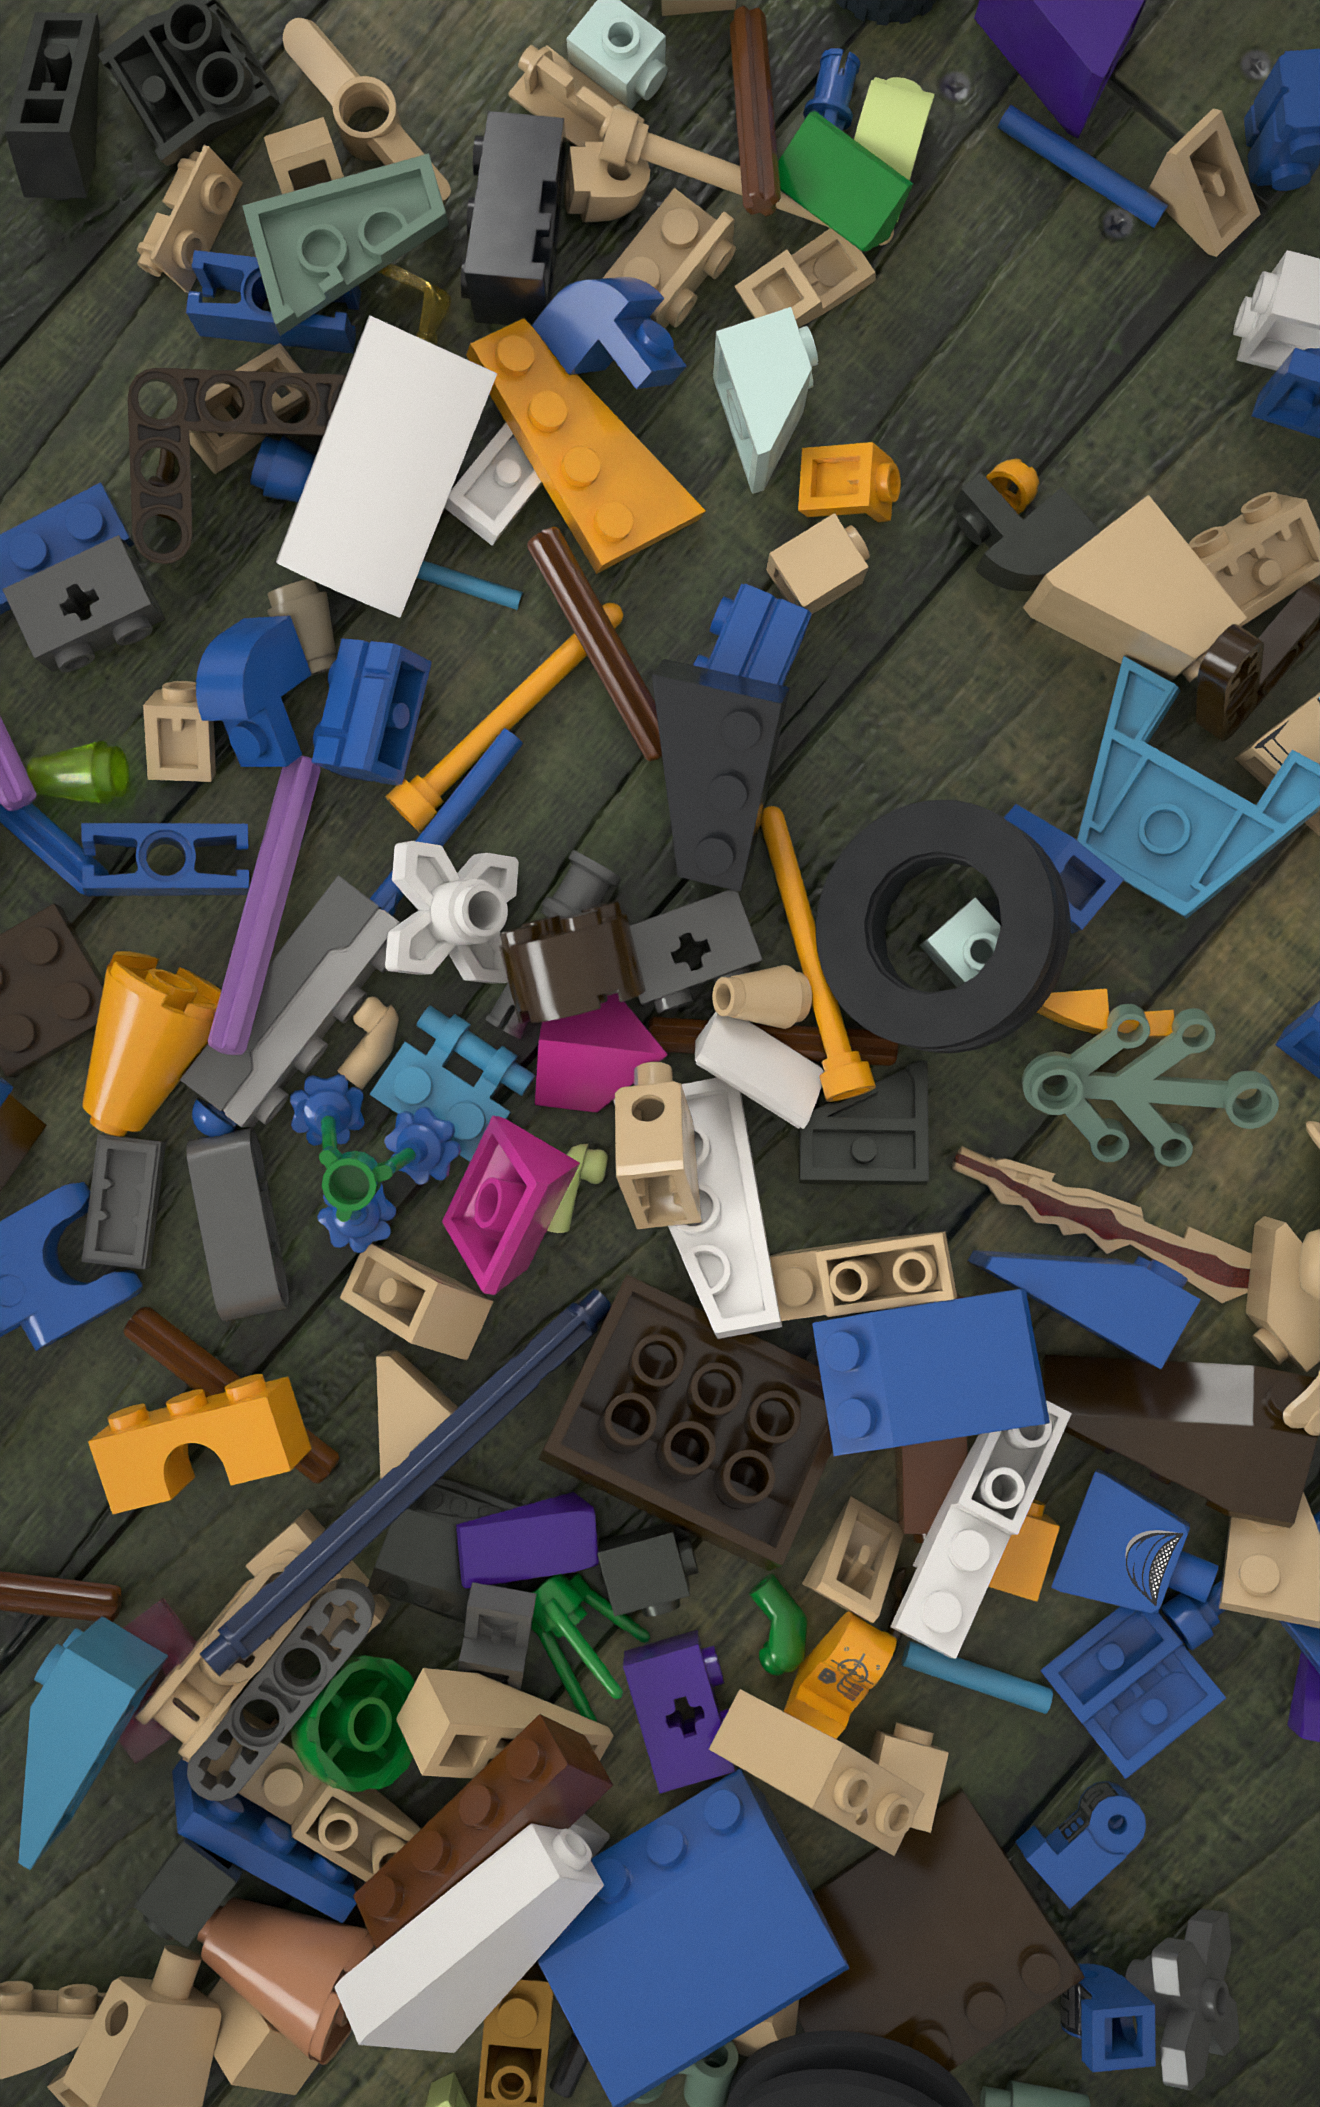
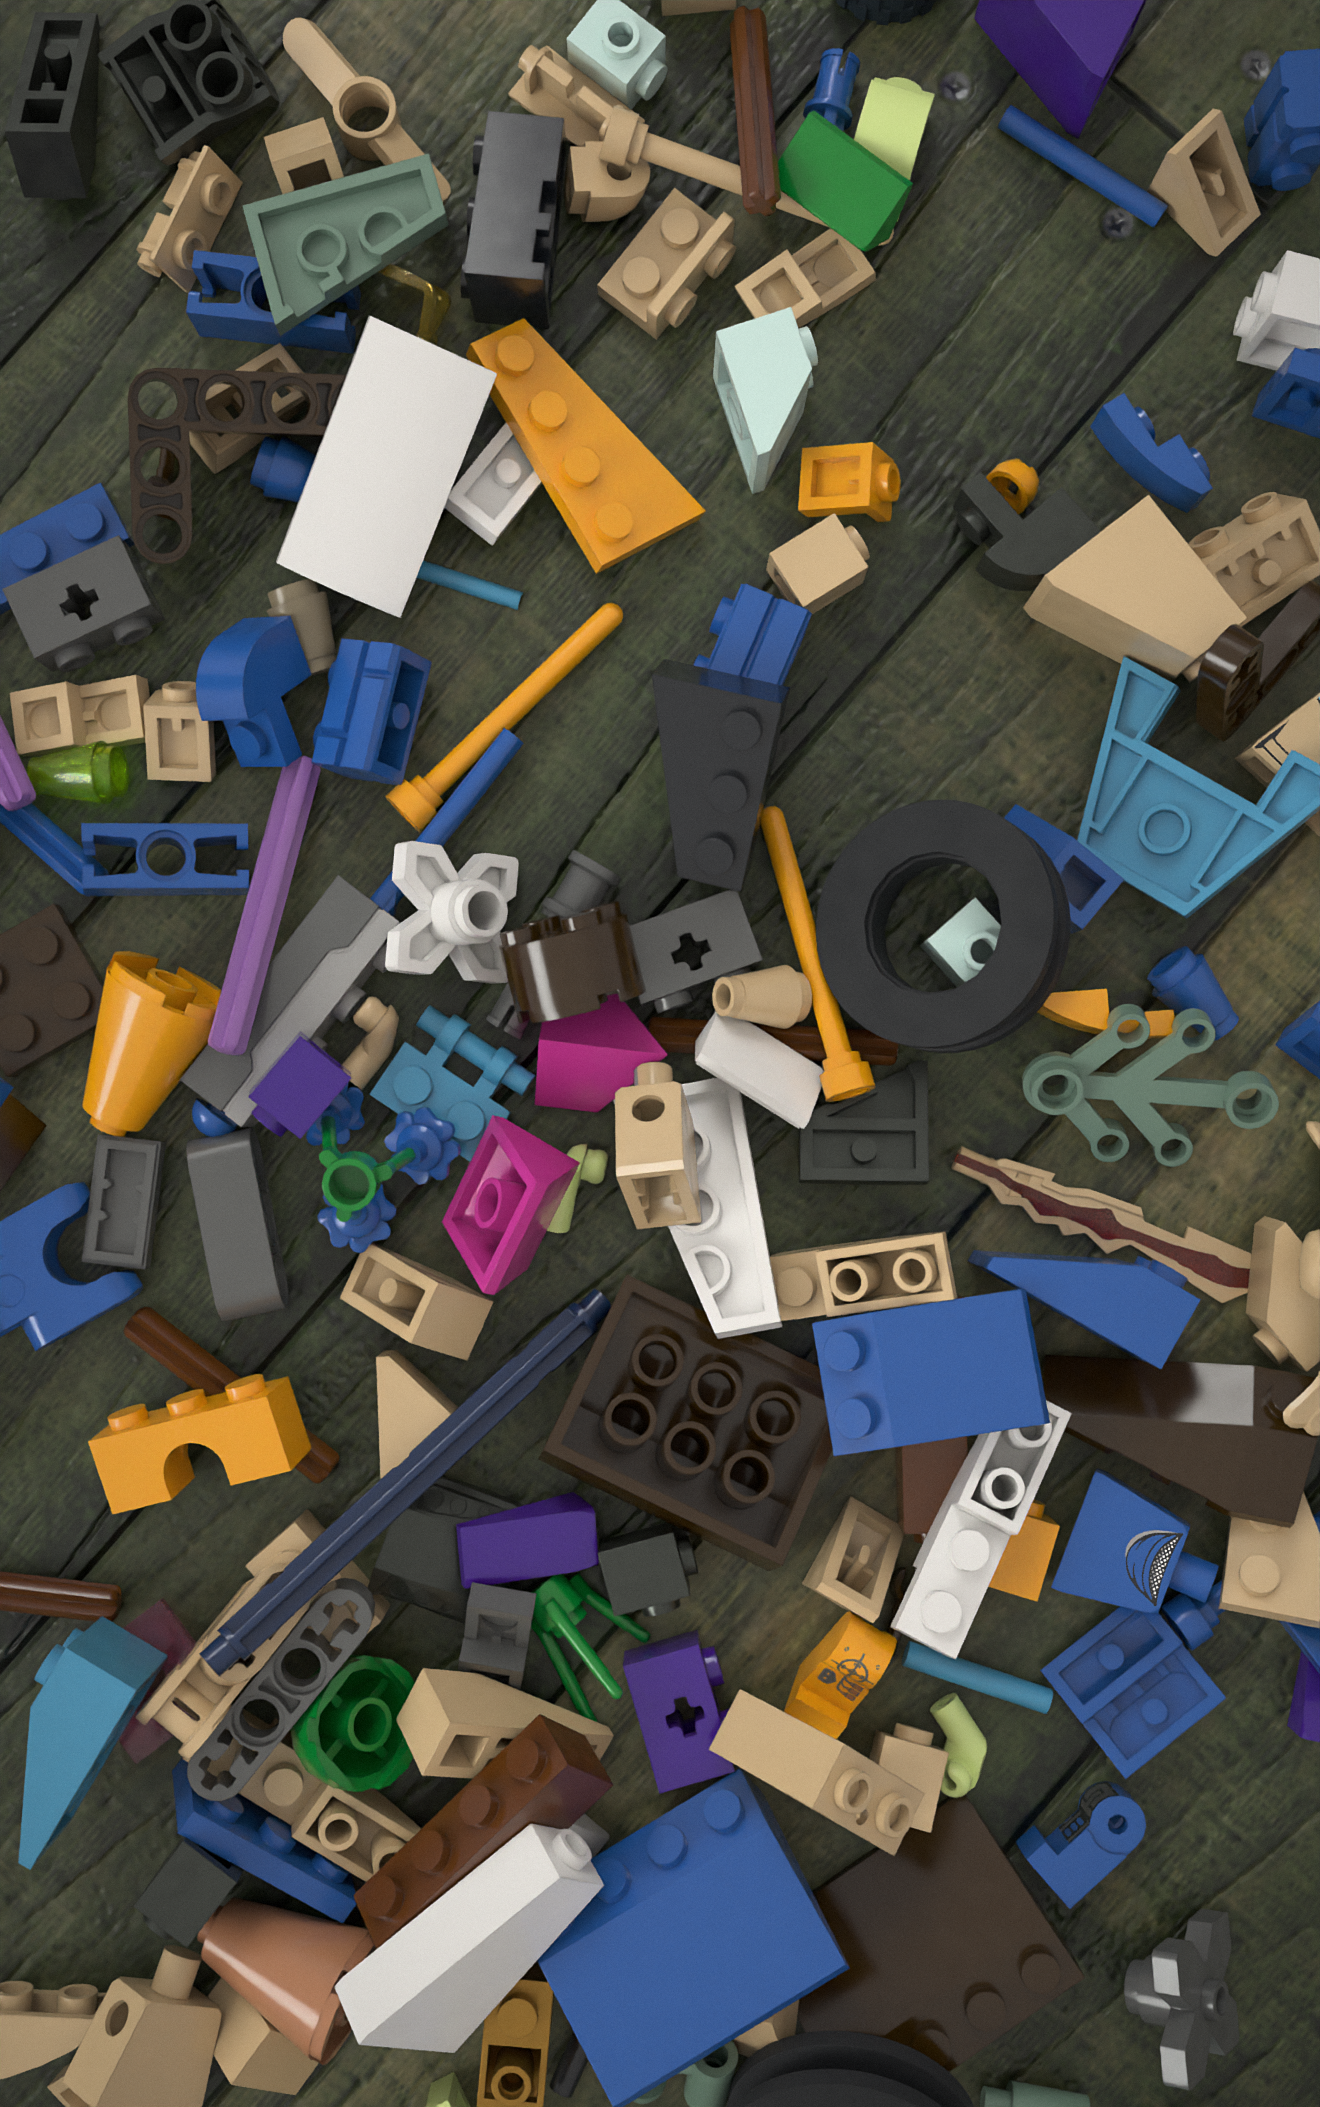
(73, 715): none -> tan slope
(297, 1087): none -> dark purple brick
(598, 638): reddish brown axle -> none
(606, 322): blue brick -> none
(788, 1627): green arm -> none
(964, 1743): none -> yellowish green arm
(1101, 2016): blue leg -> none
(1166, 471): none -> blue slope
(1188, 982): none -> blue cone

